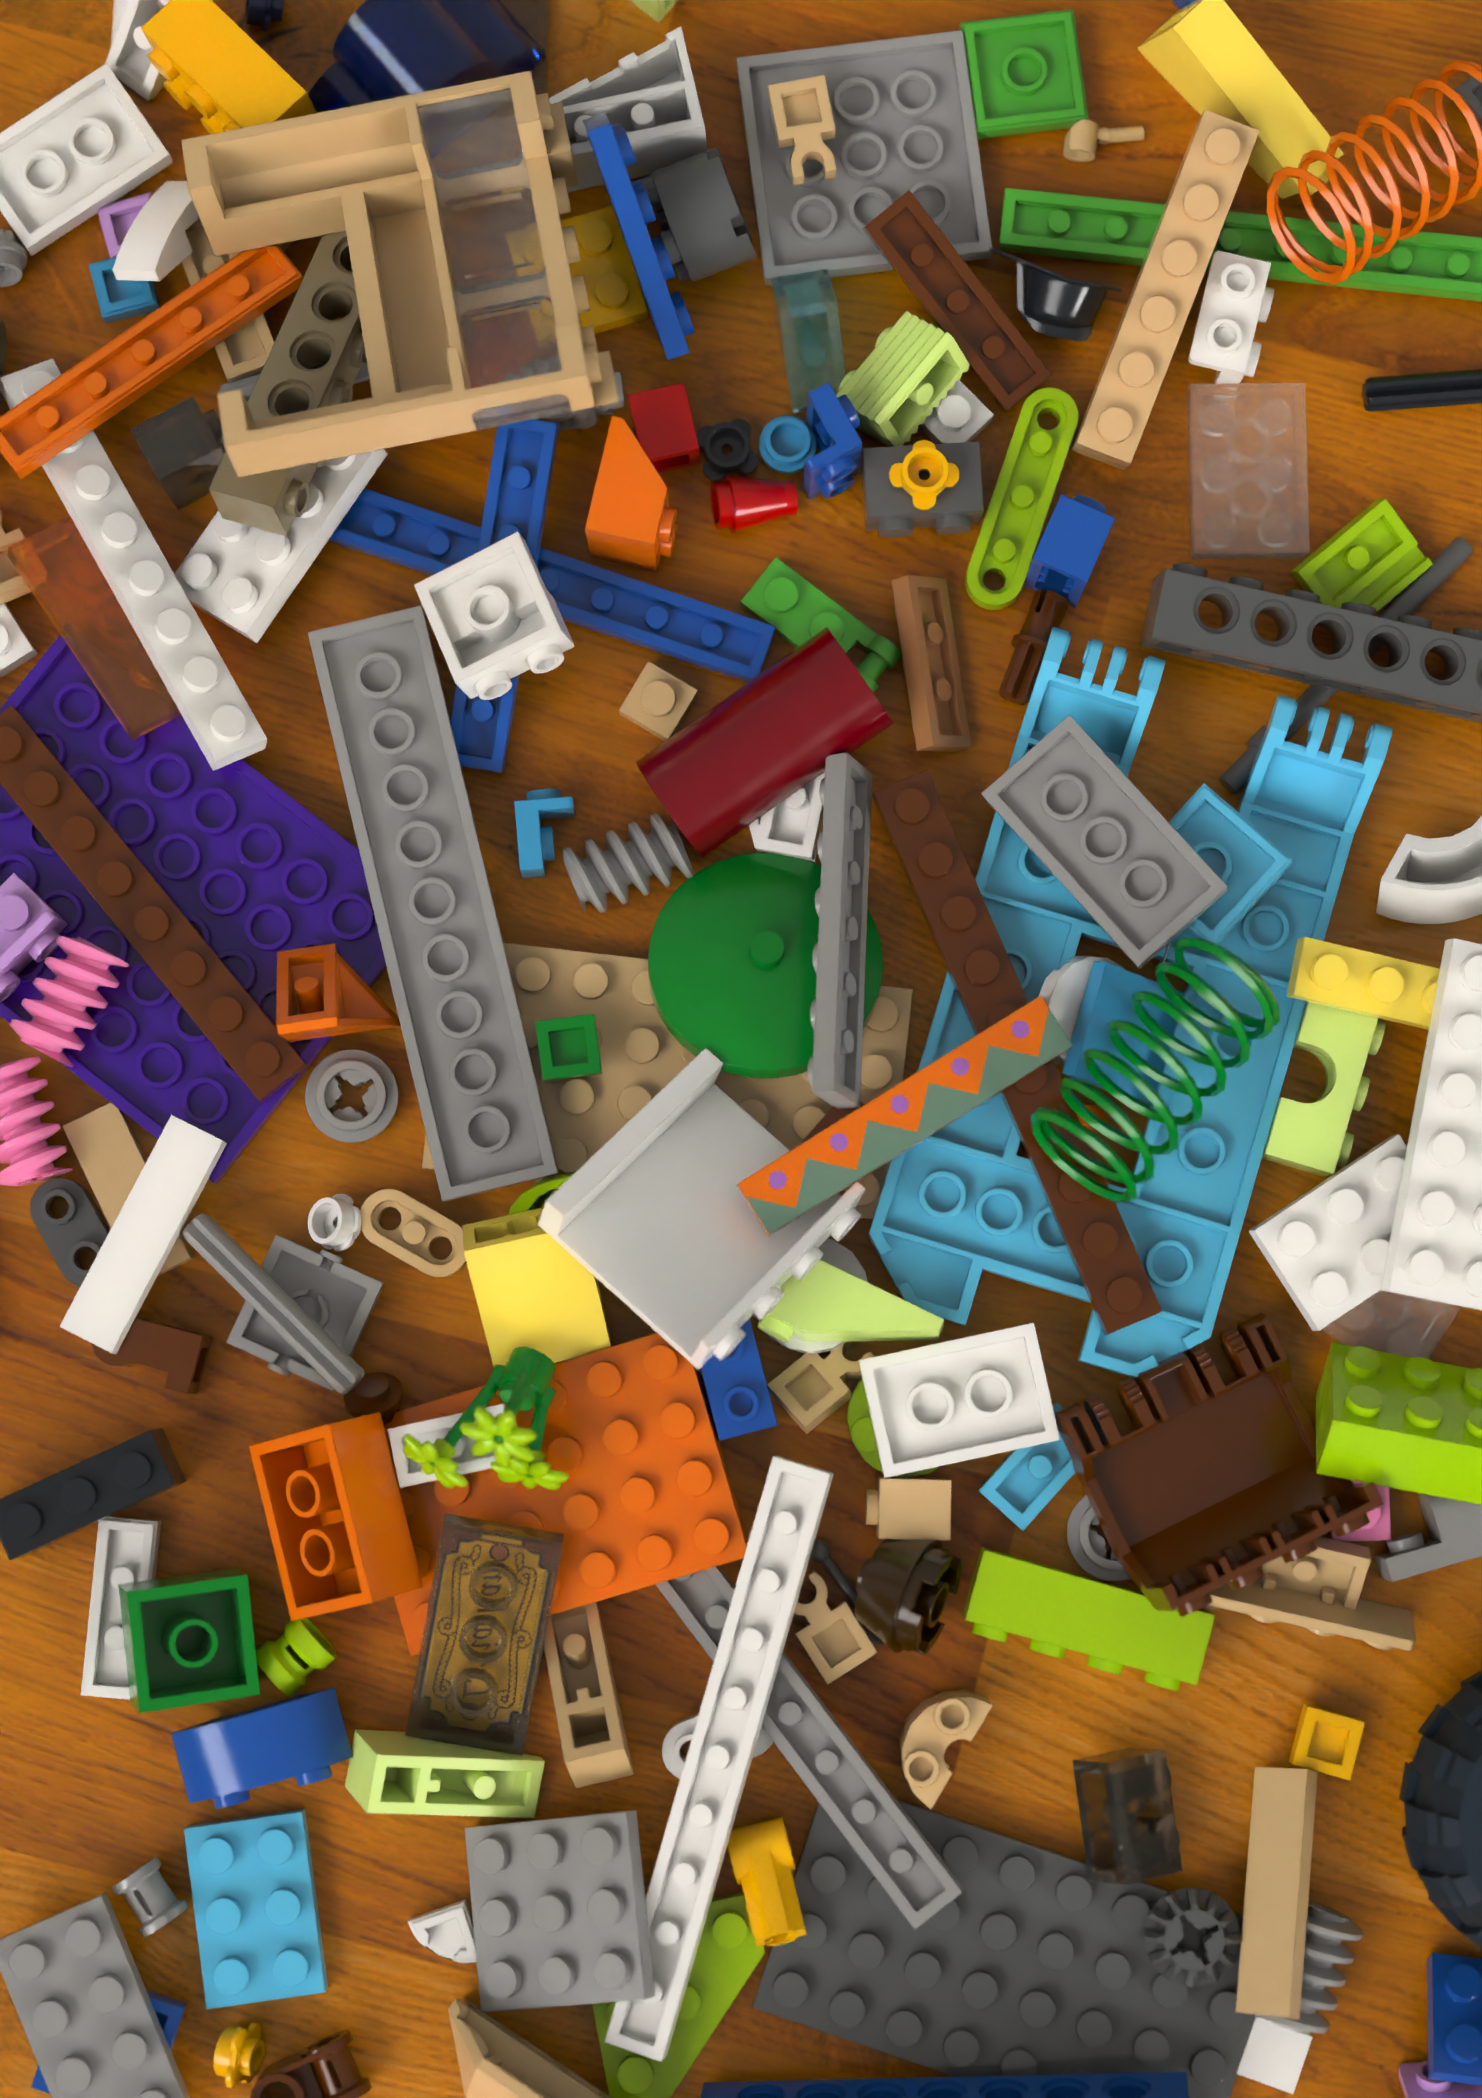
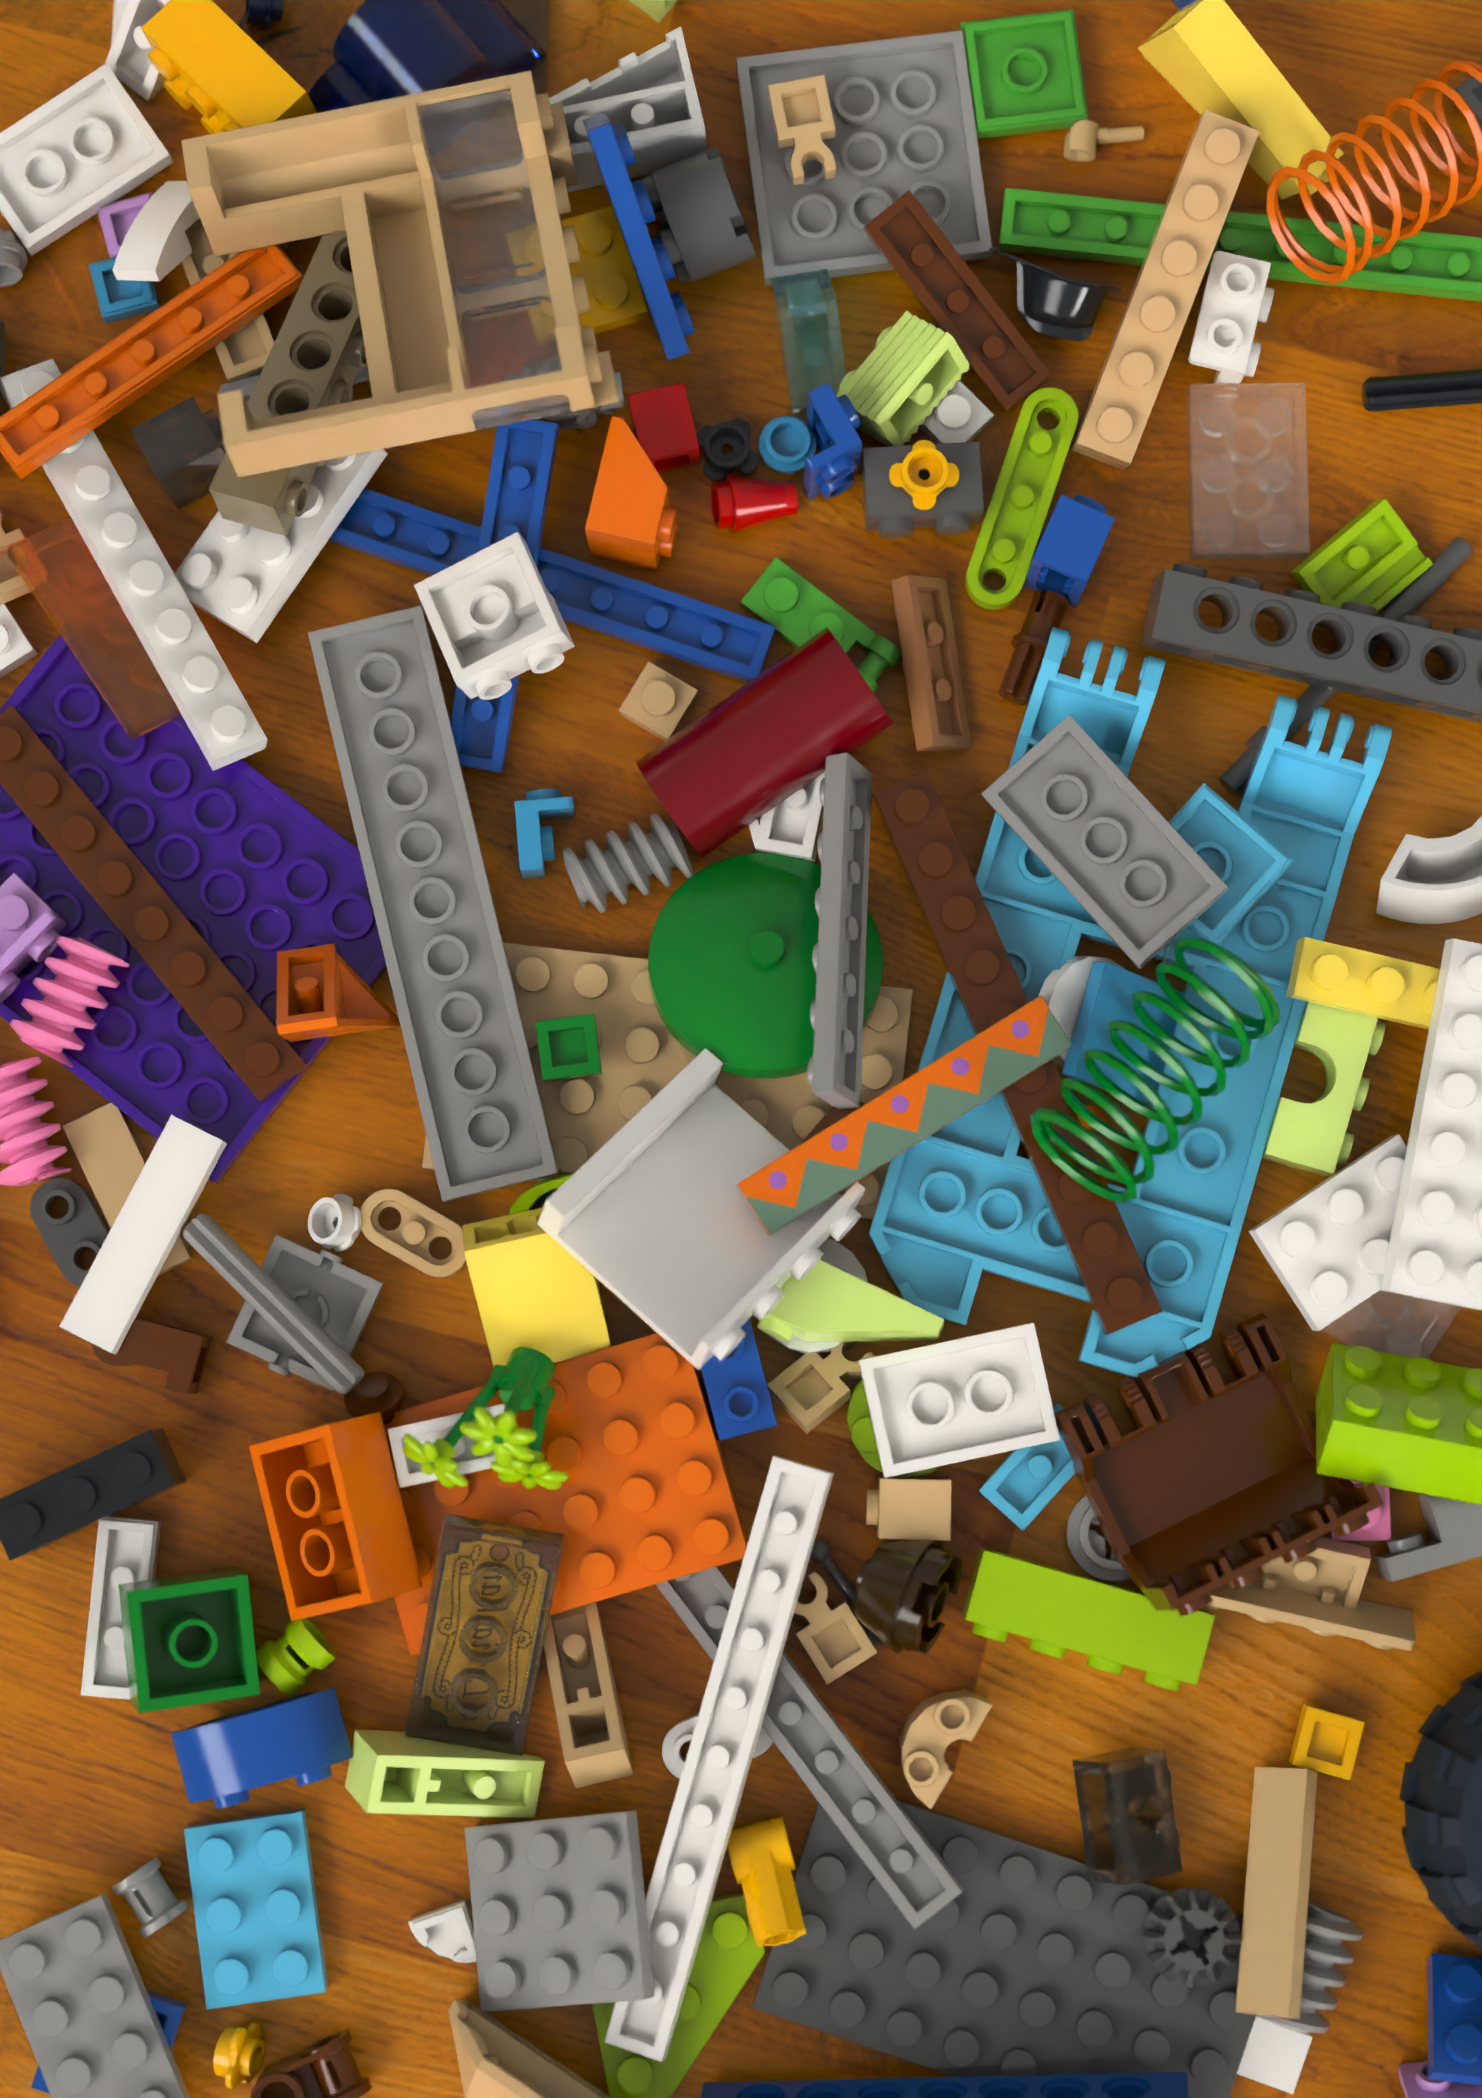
(324, 1093): light grey gear -> none

